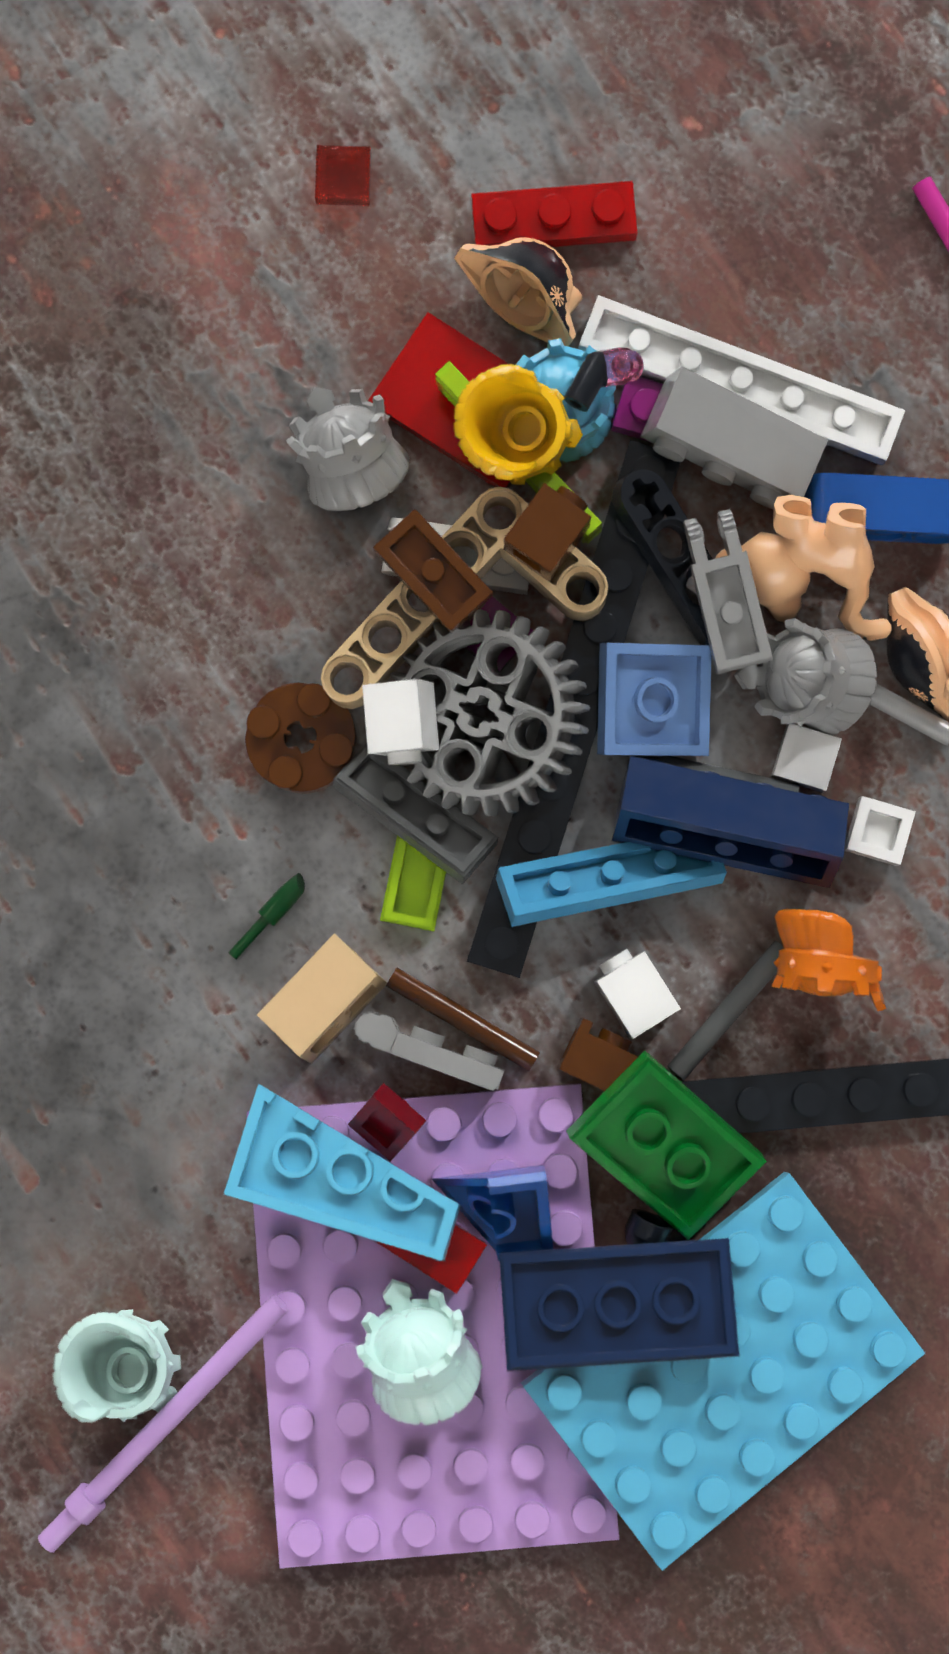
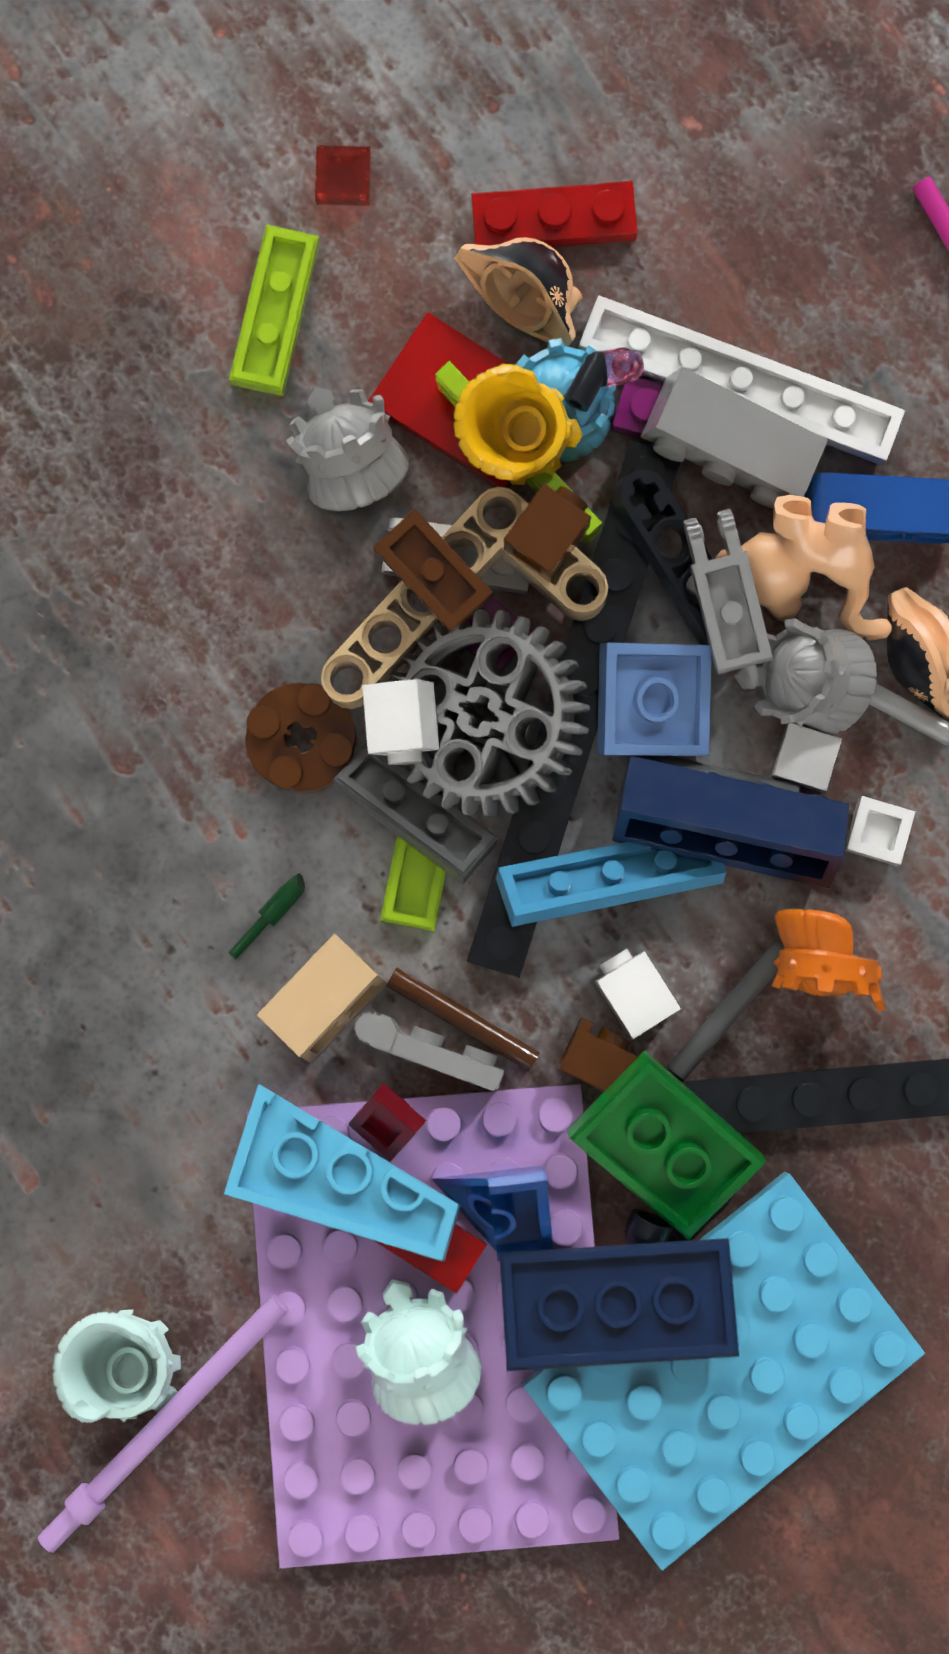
(274, 310): none -> lime tile

